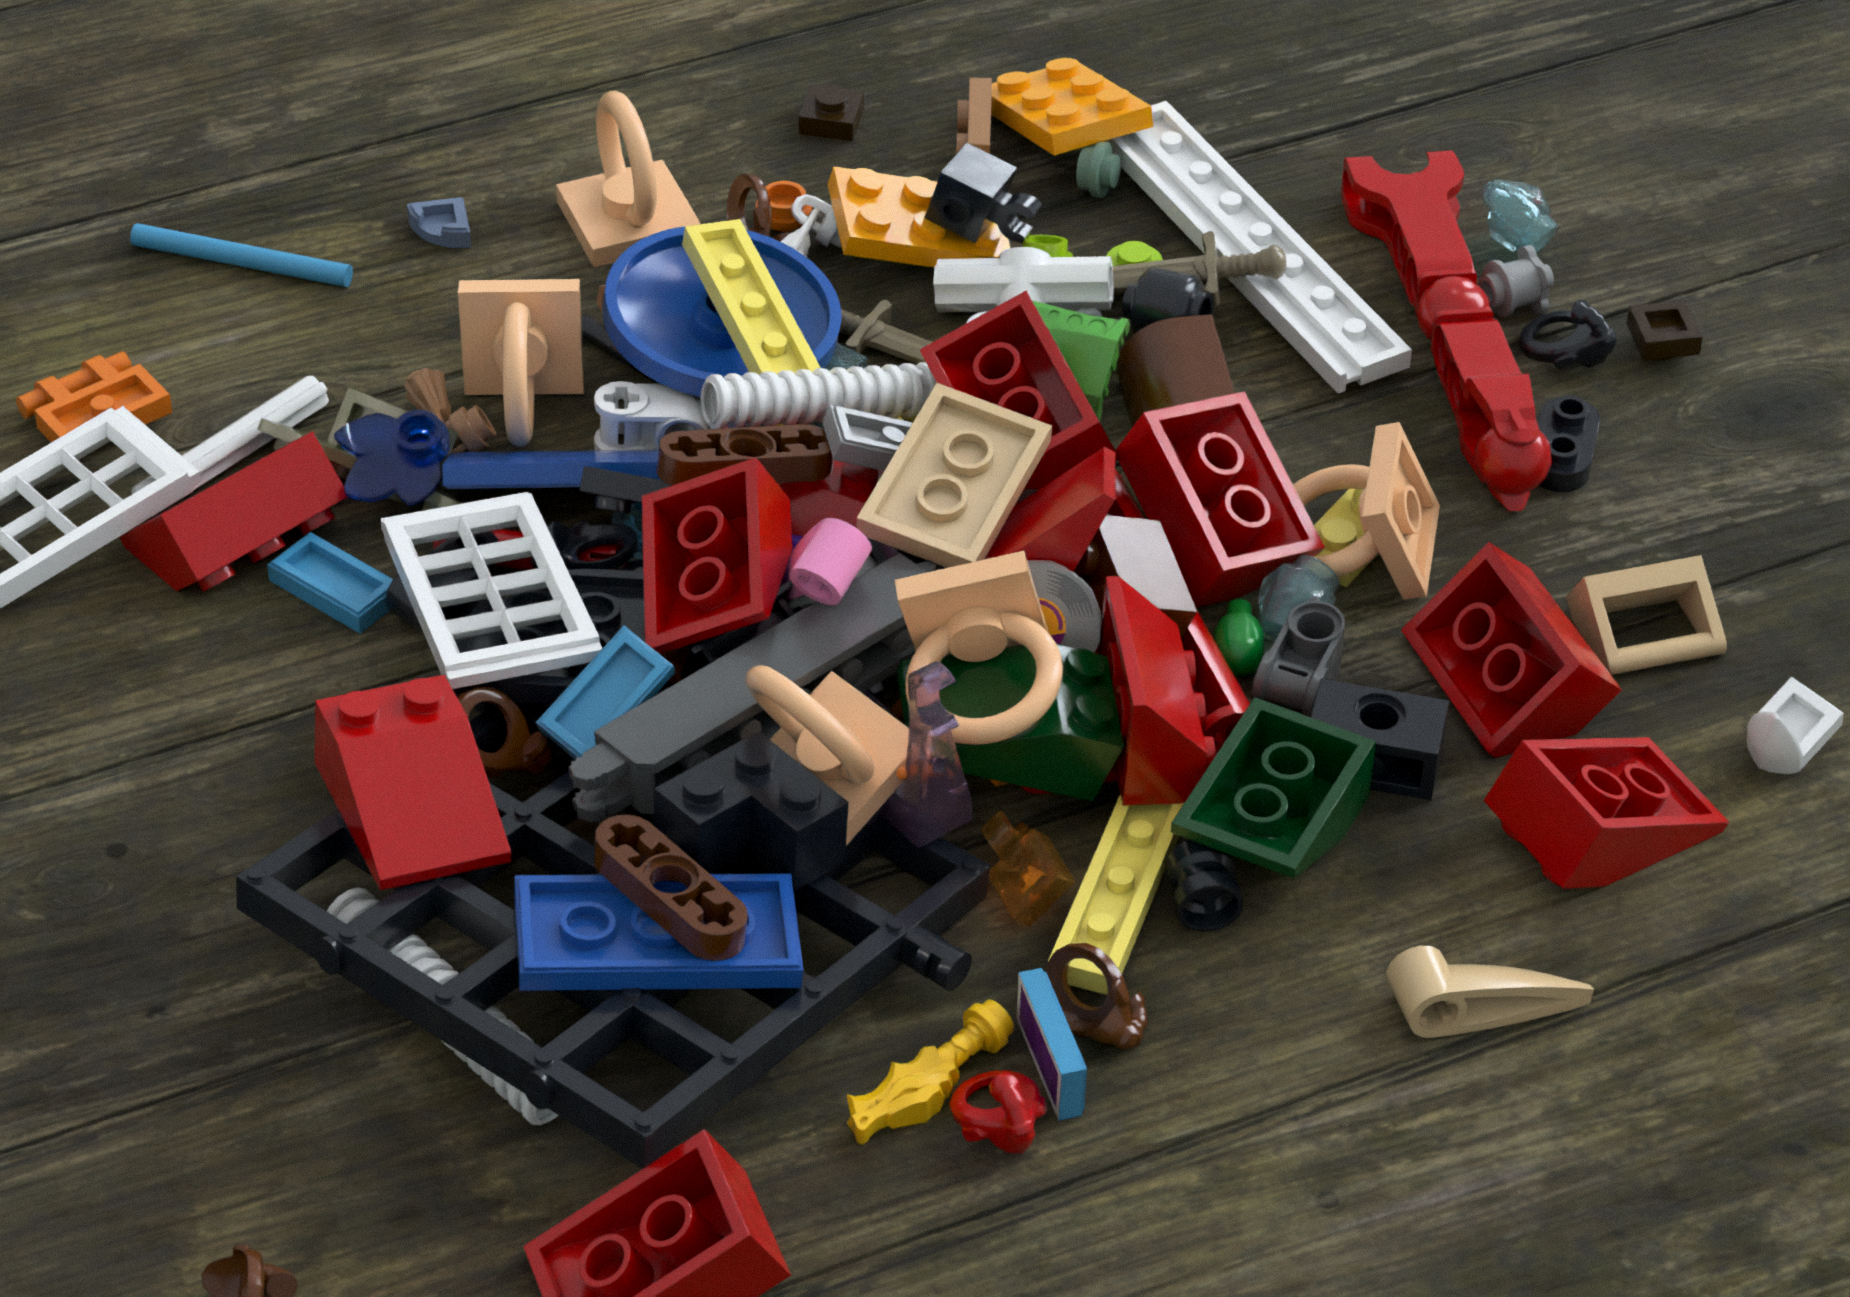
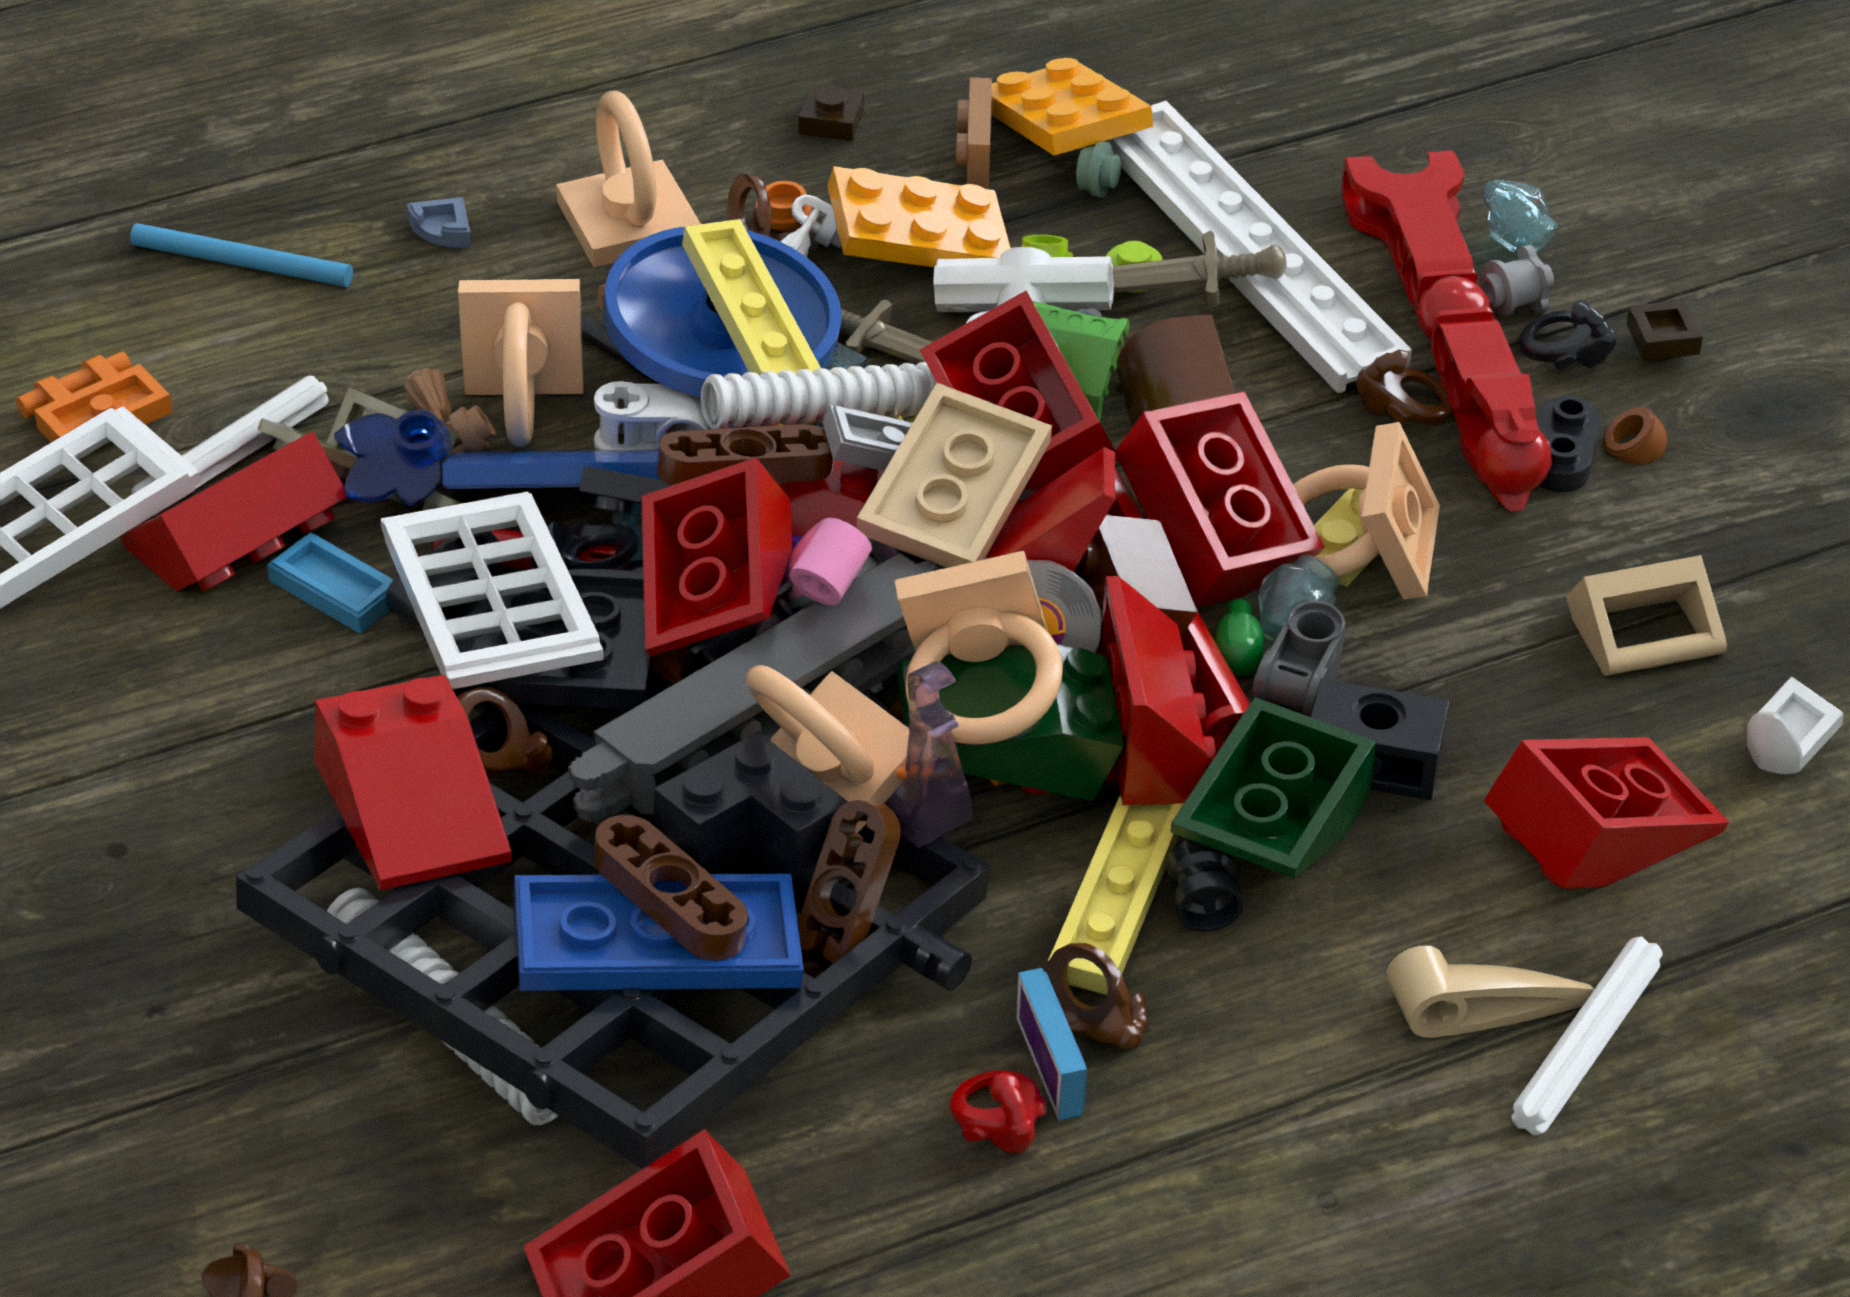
(609, 686): dark azure tile -> none
(869, 883): none -> reddish brown beam
(919, 1088): yellow piece -> none
(975, 195): black brick -> none
(1029, 869): clear orange plate -> none
(1164, 295): black head -> none
(1383, 392): none -> reddish brown piece
(1509, 655): red slope -> none
(1586, 1036): none -> white axle
(1646, 446): none -> dark orange piece

